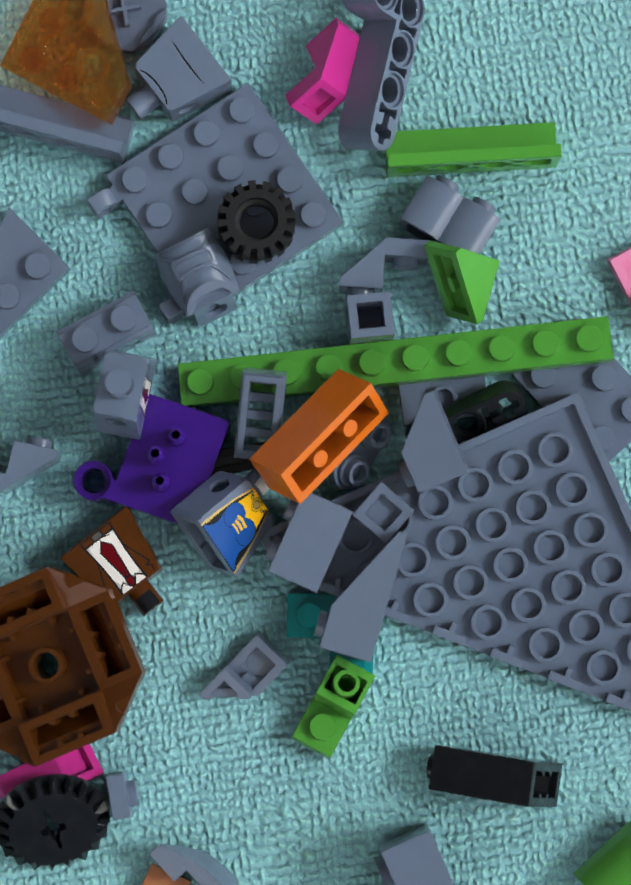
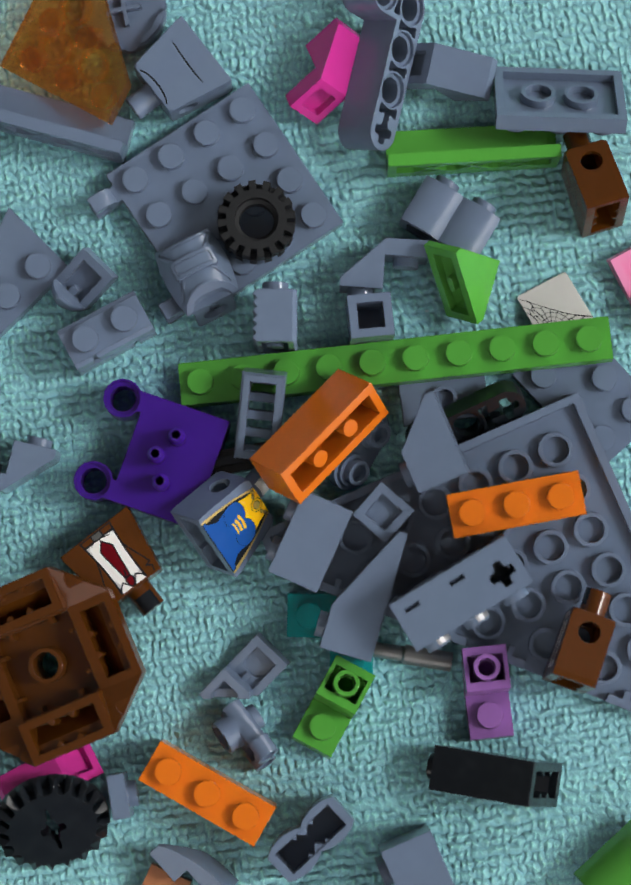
(82, 282): none -> sand blue plate
(123, 393): sand blue torso -> none
(208, 792): none -> orange brick
(242, 728): none -> sand blue plate
(275, 318): none -> sand blue brick
(301, 845): none -> sand blue brick
(407, 655): none -> flat silver pin
(452, 72): none -> sand blue slope
(460, 594): none -> sand blue piece
(487, 692): none -> medium lavender slope
(515, 504): none -> orange brick
(554, 301): none -> white sticker
(559, 100): none -> sand blue plate
(573, 661): none -> reddish brown torso
(593, 184): none -> reddish brown torso

